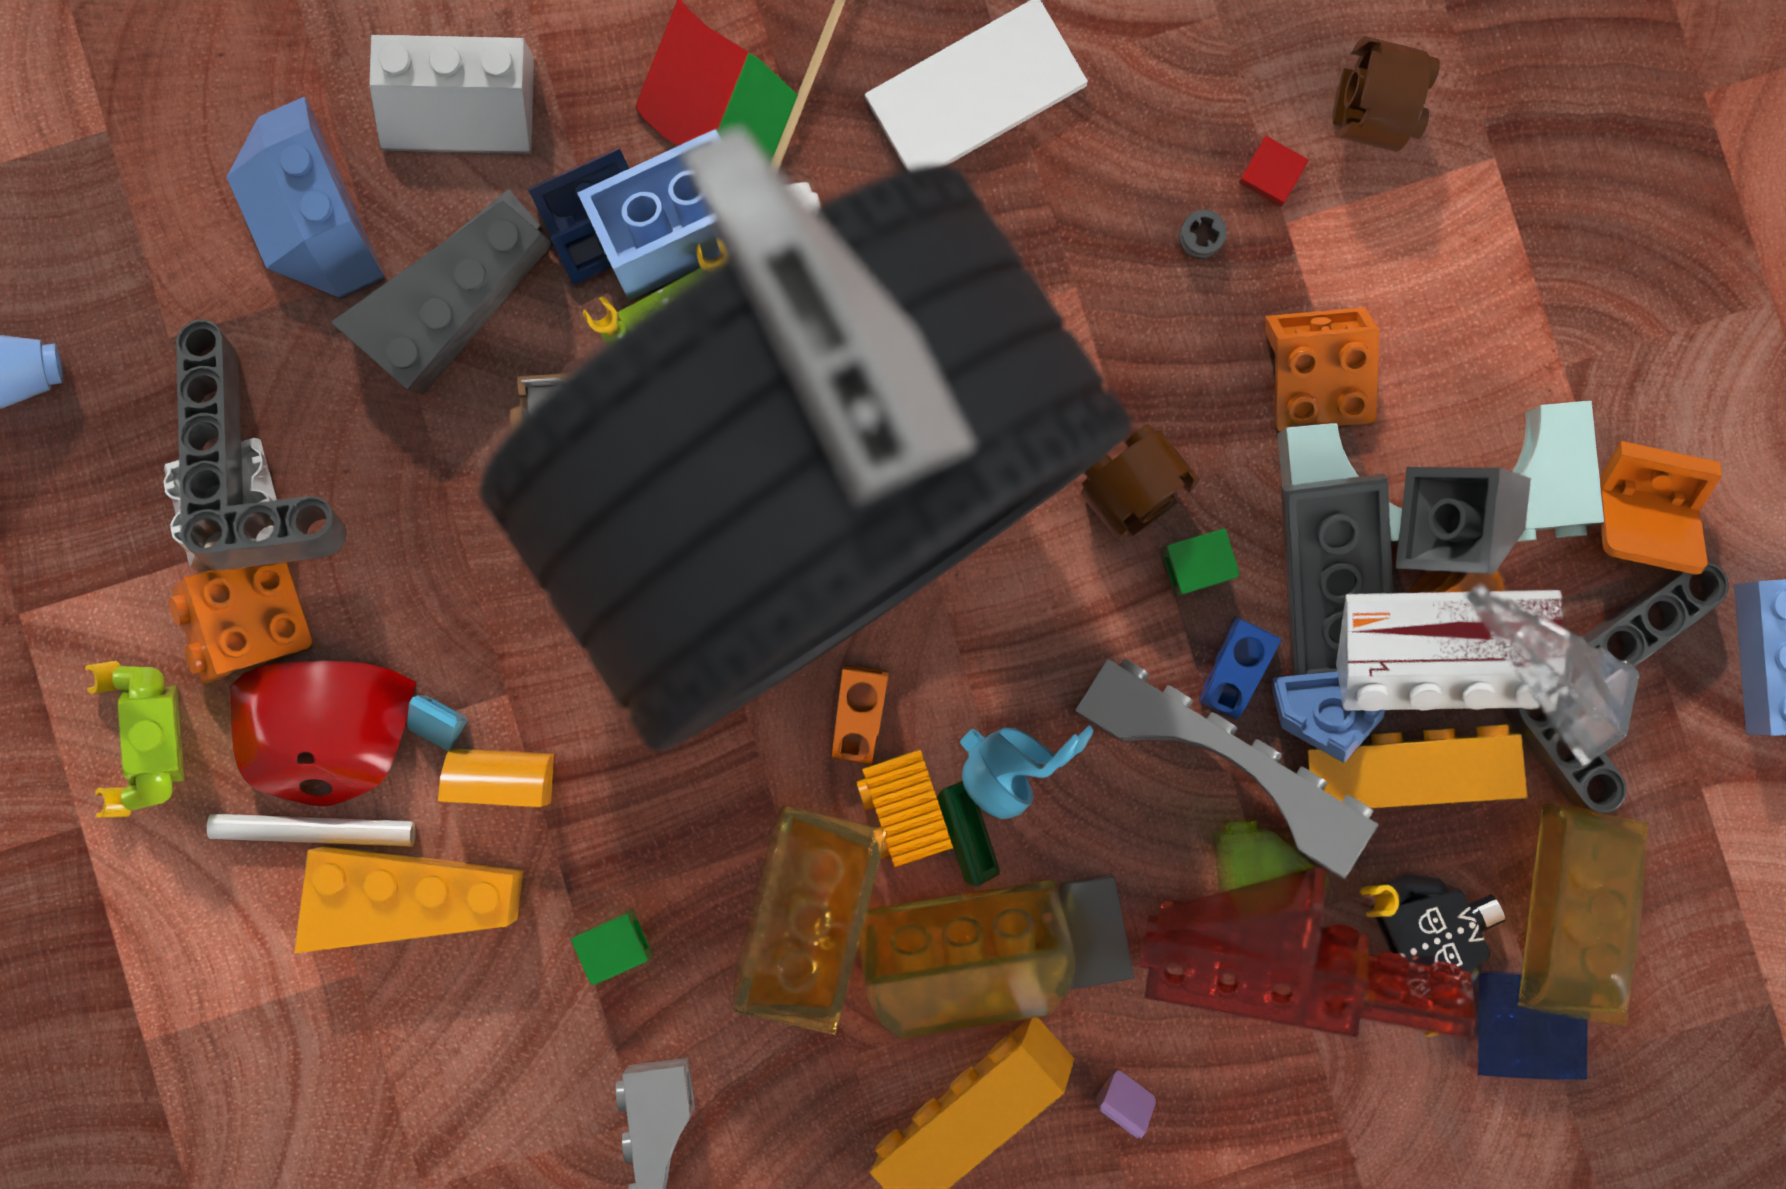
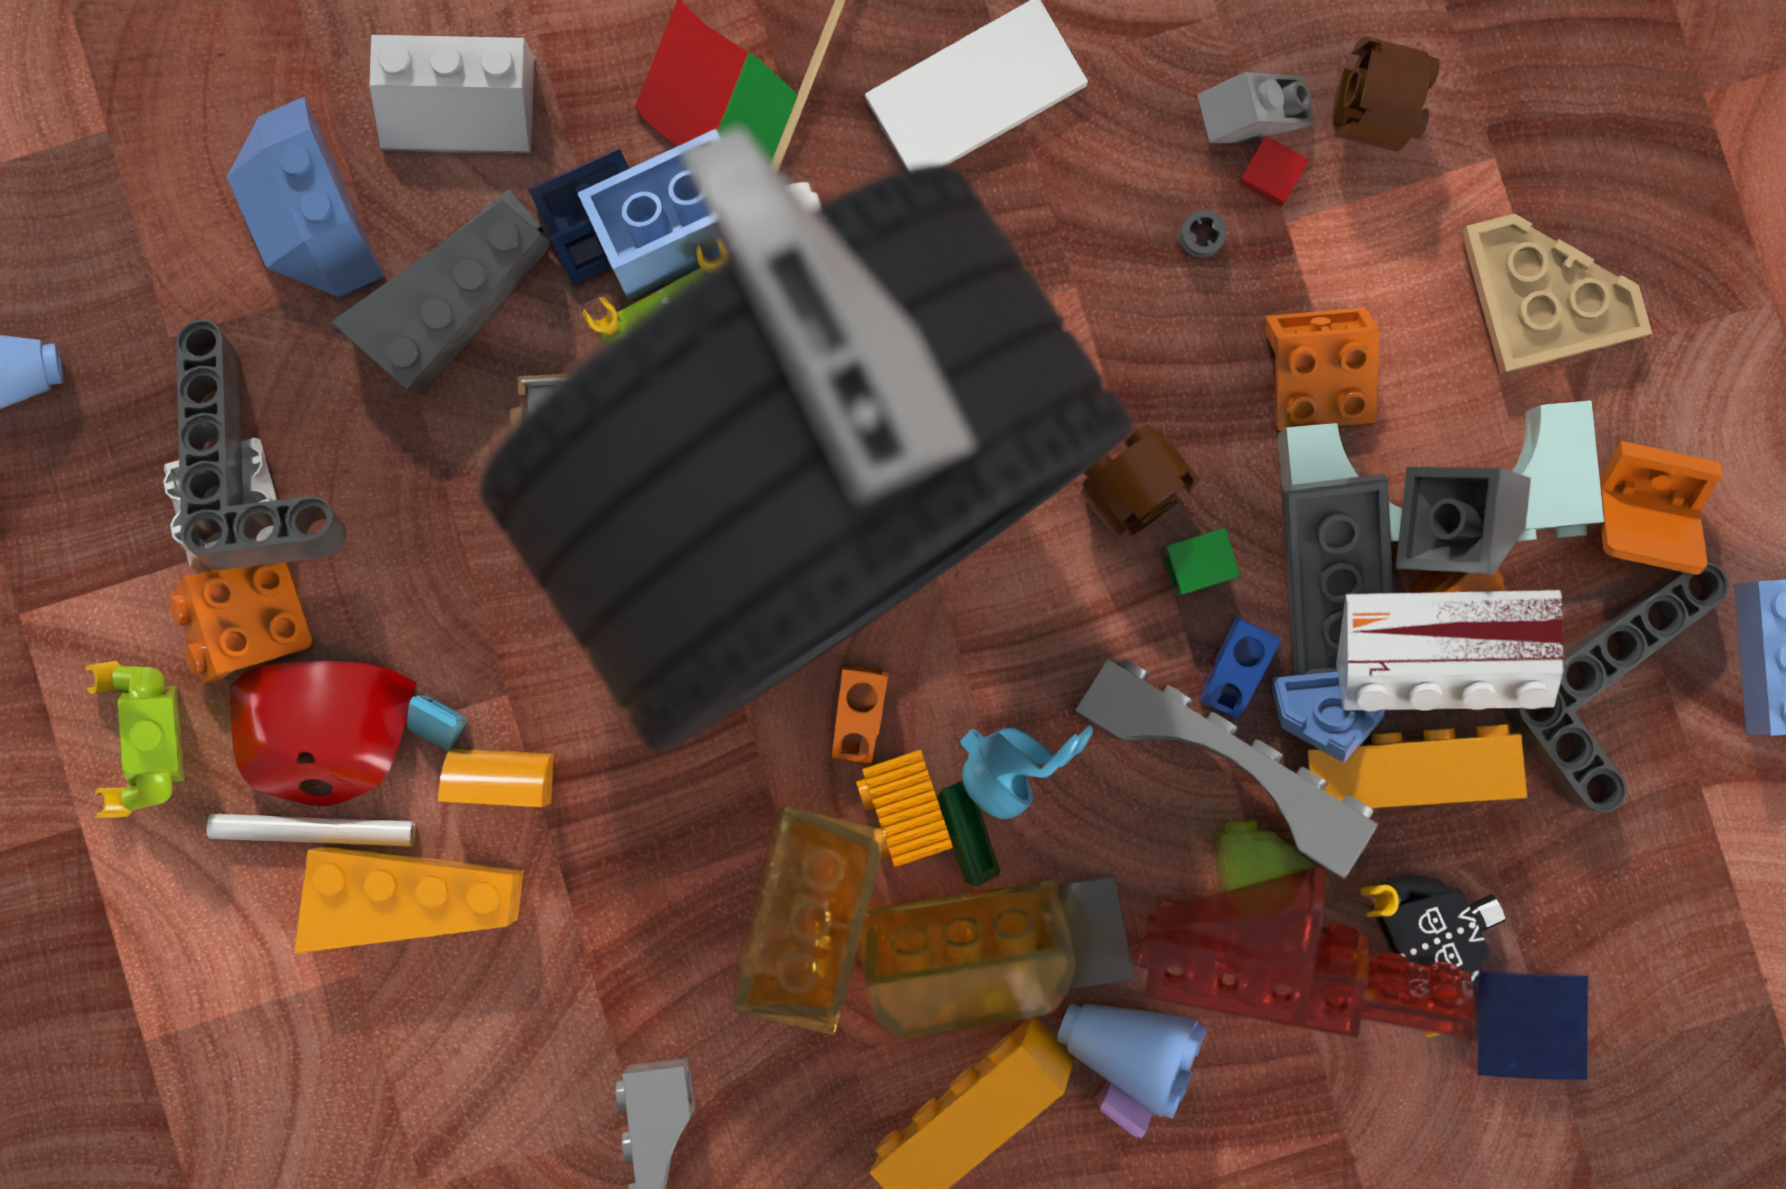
(612, 947): green panel -> none
(1136, 1051): none -> light blue cone
(1255, 107): none -> light grey slope
(1547, 296): none -> tan plate
(1576, 686): clear wedge -> none
(1584, 915): clear yellow windscreen -> none

